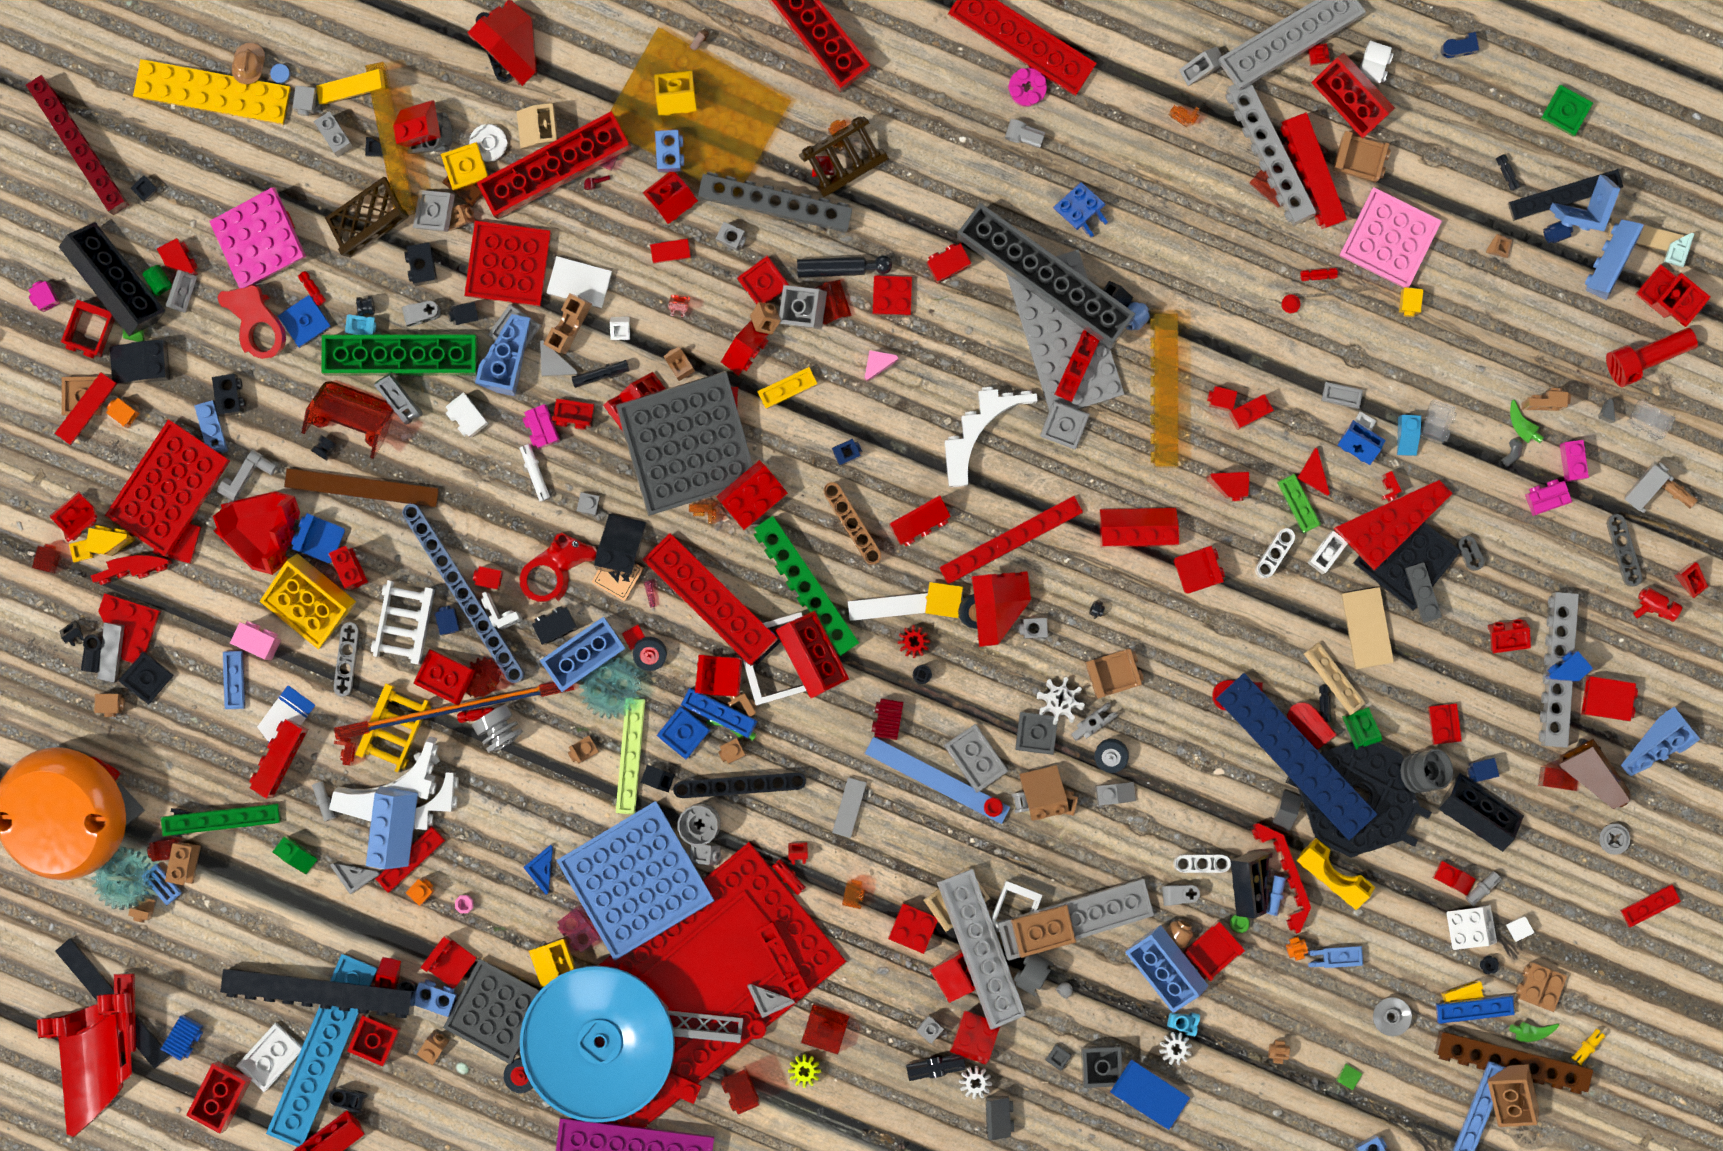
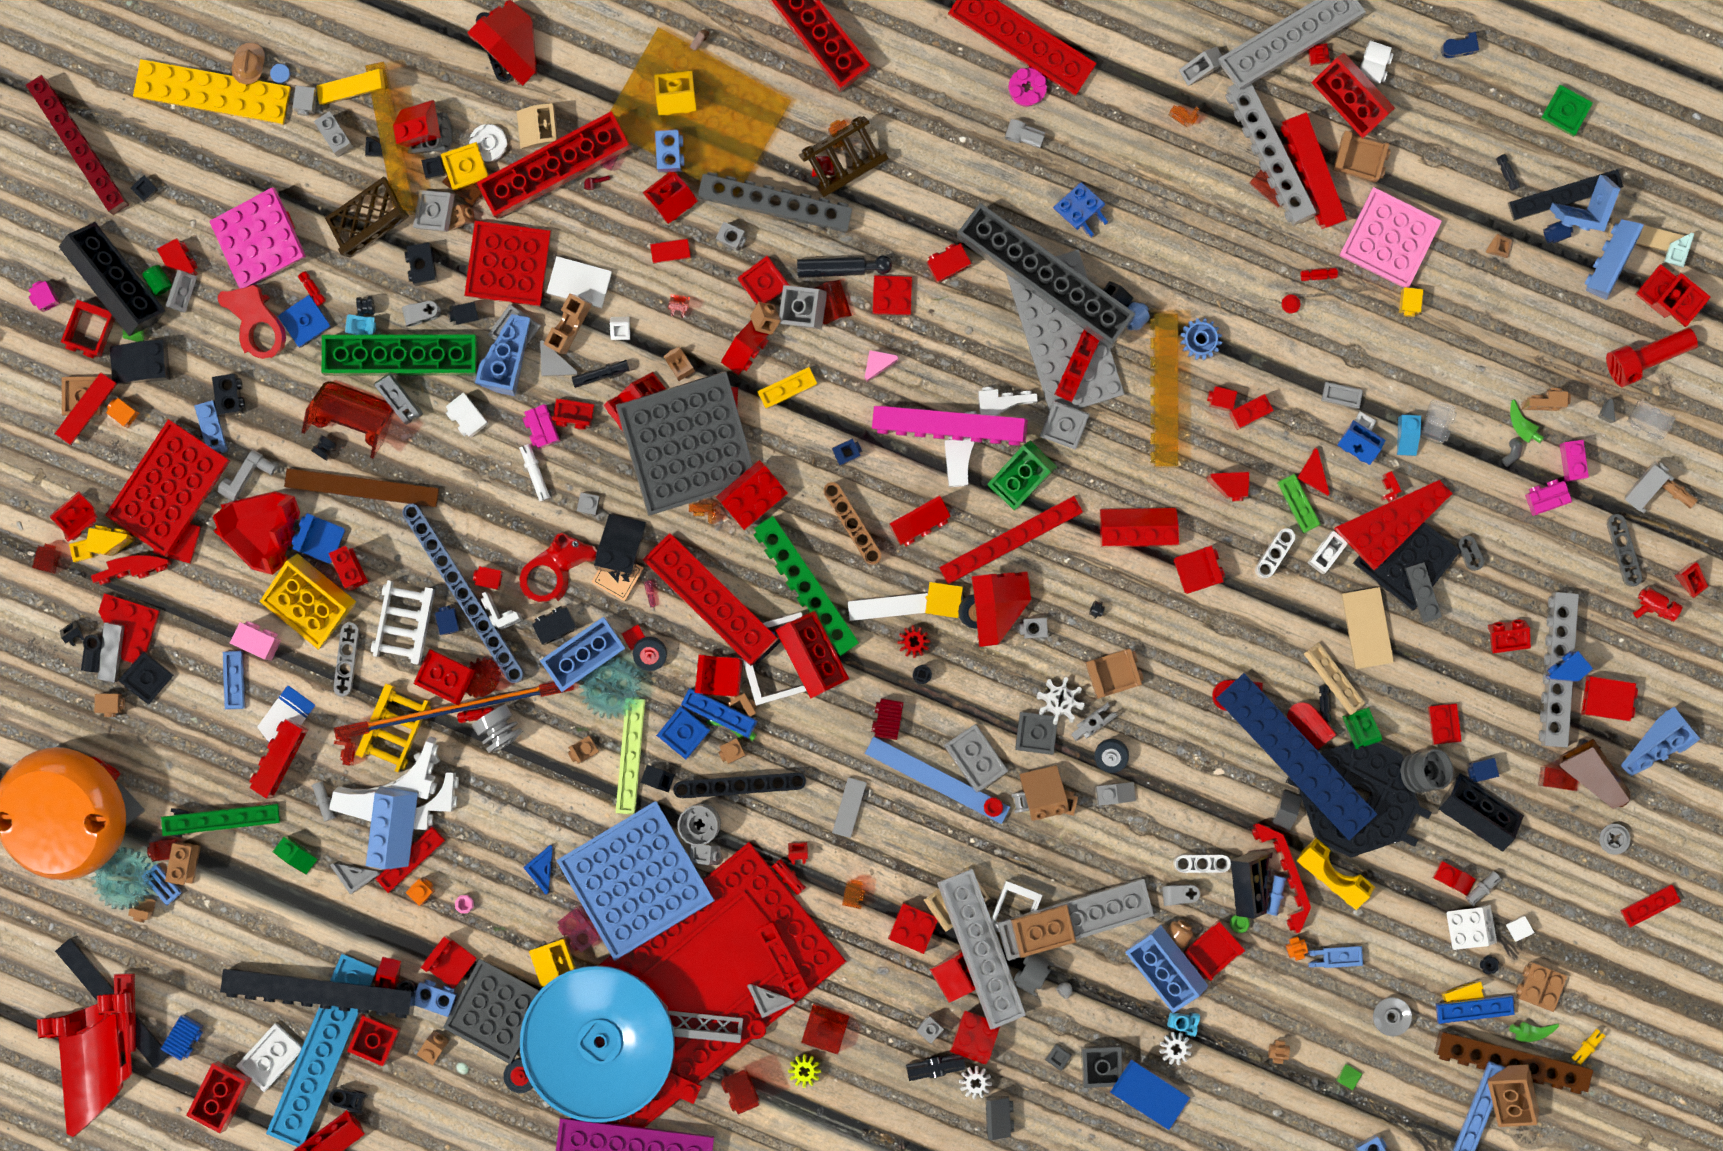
(433, 167): none -> black plate
(949, 424): none -> dark pink brick
(1022, 475): none -> green slope
(1200, 328): none -> medium blue gear

